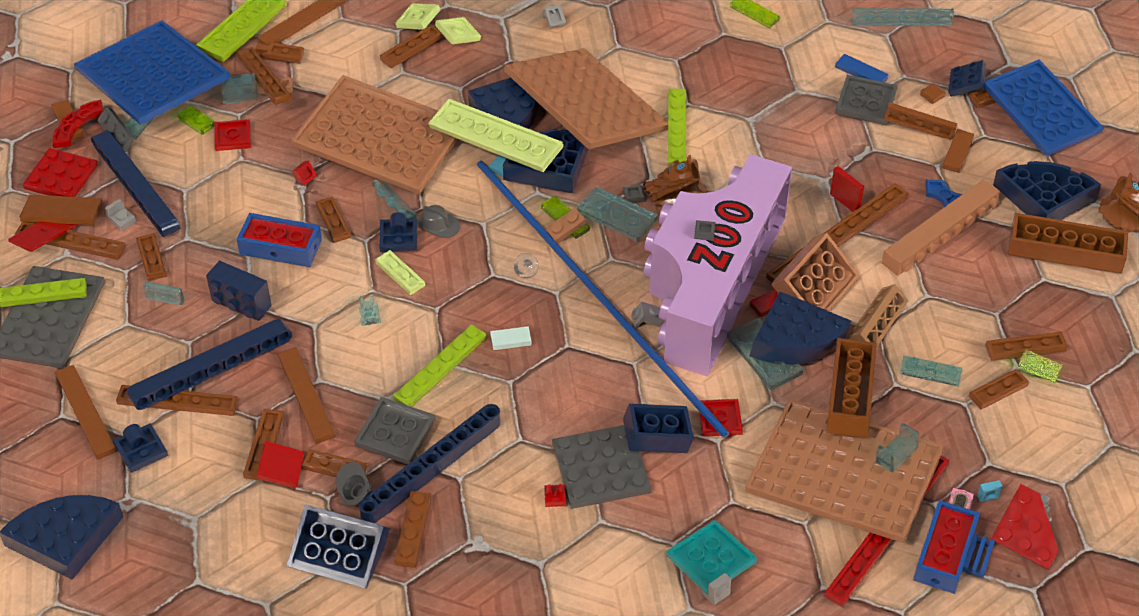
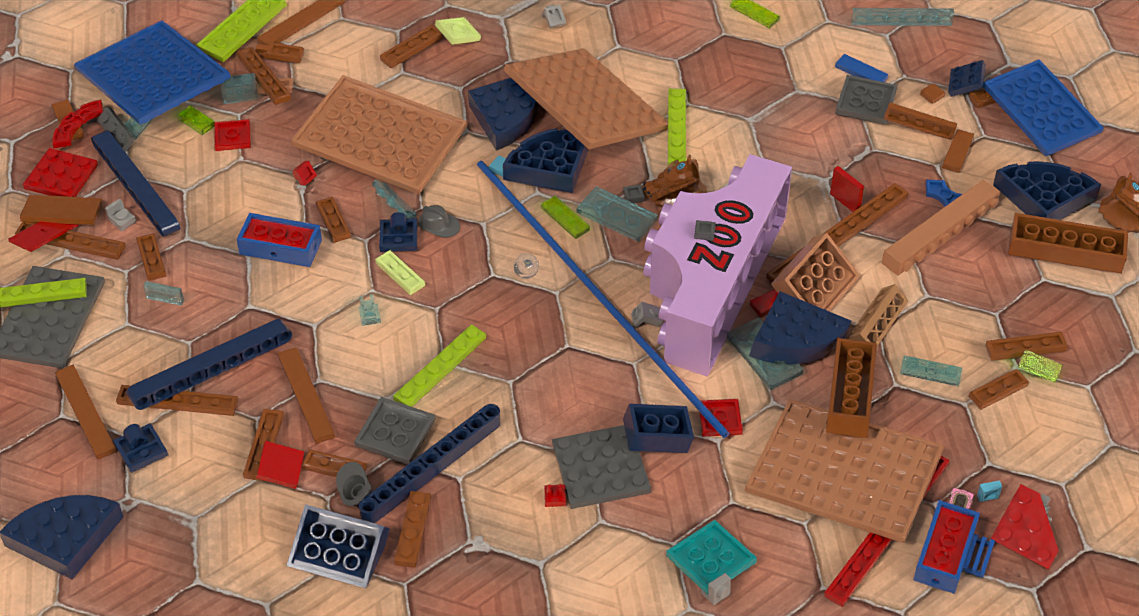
(239, 290): dark blue brick -> none
(417, 16): yellowish green tile -> none
(496, 135): yellowish green plate -> none
(511, 338): light aqua tile -> none
(566, 225): nougat plate -> none
(898, 449): clear light blue panel -> none

